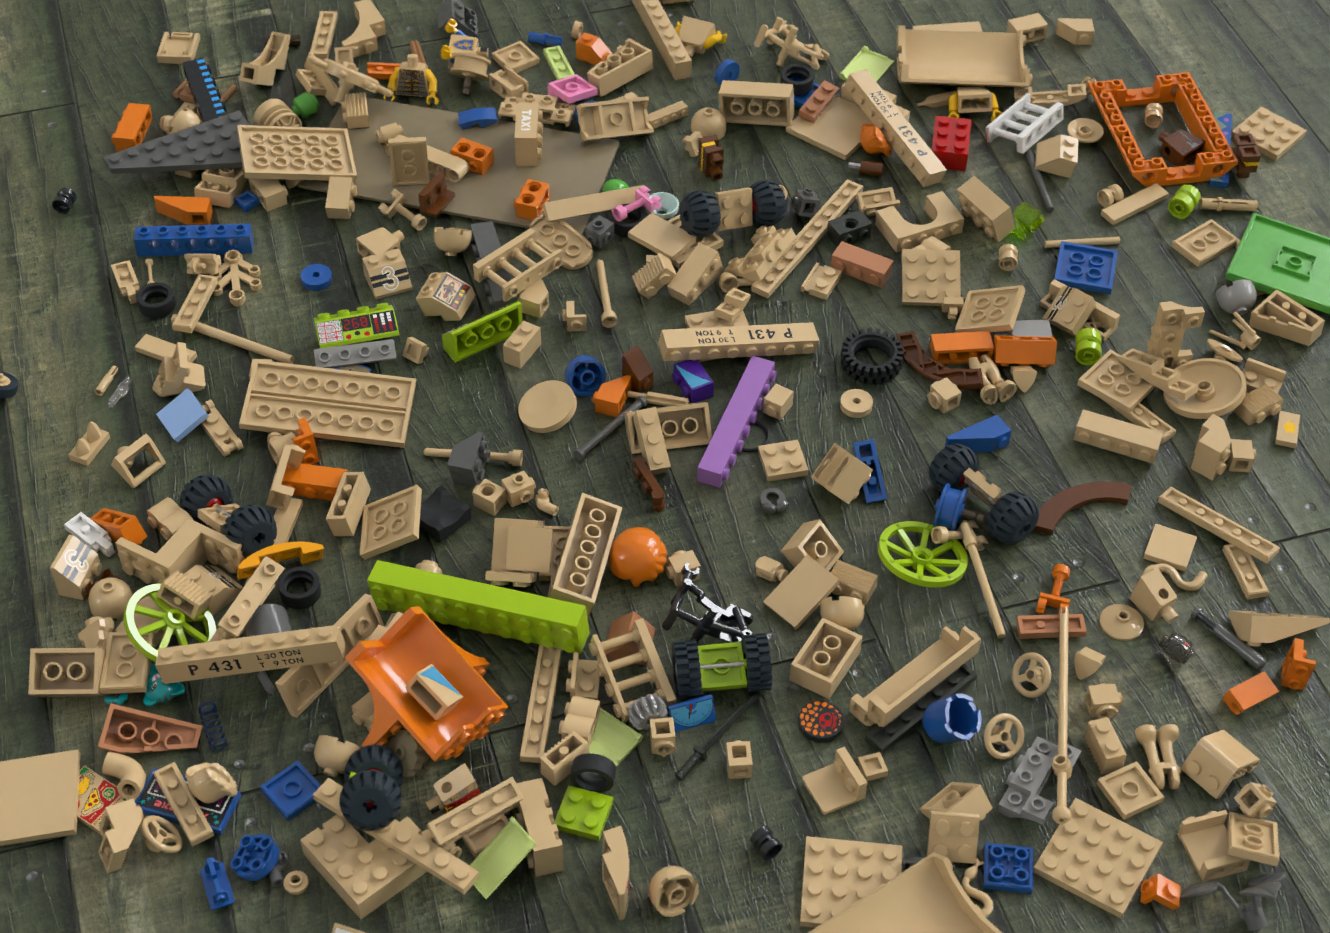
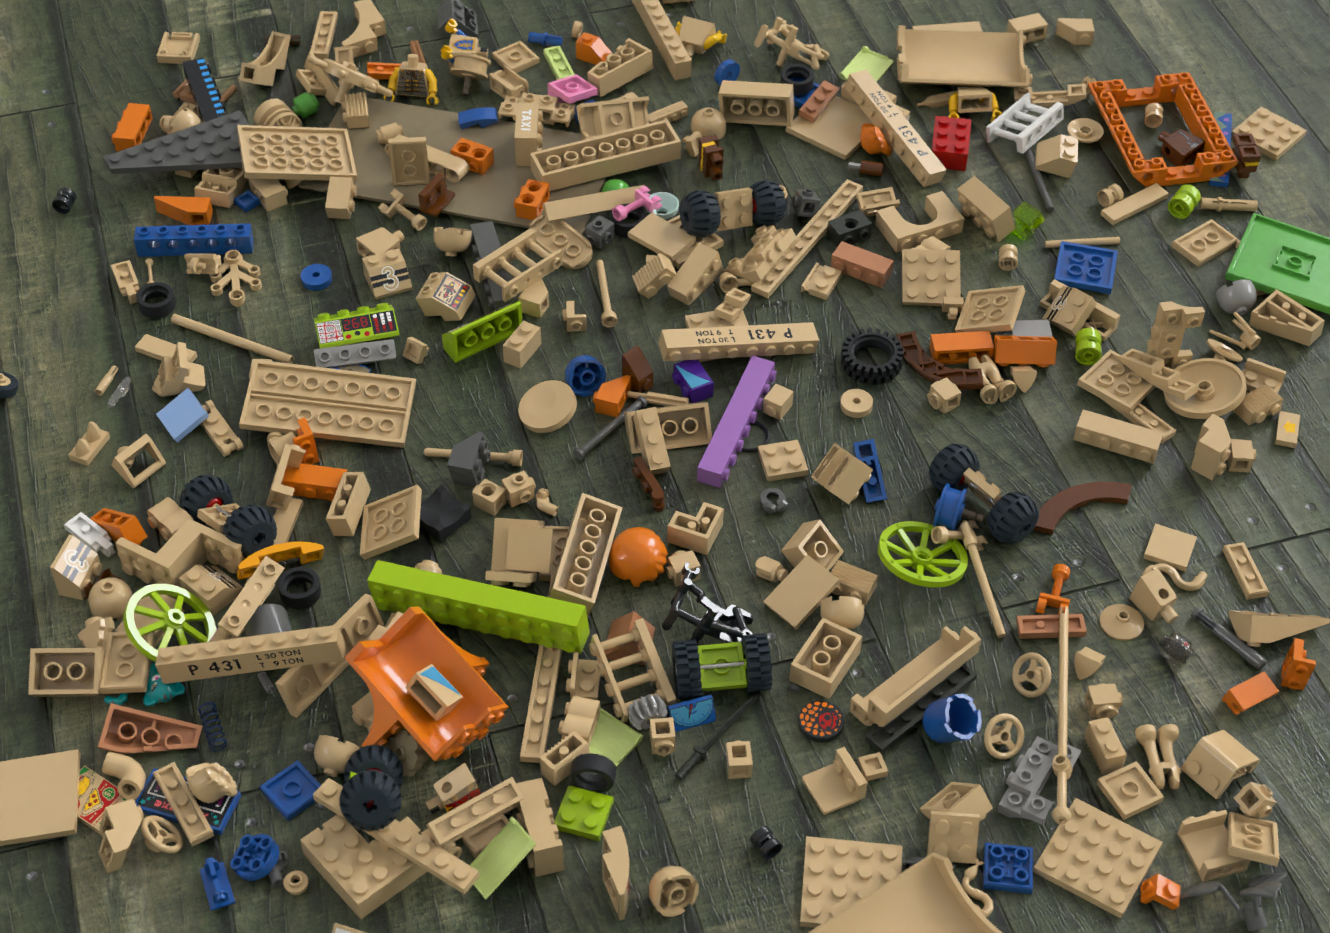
(185, 594): tan brick -> none
(195, 303): tan tile -> none
(606, 155): none -> tan brick
(696, 532): none -> tan brick
(983, 436): blue slope -> none
(1219, 525): tan tile -> none

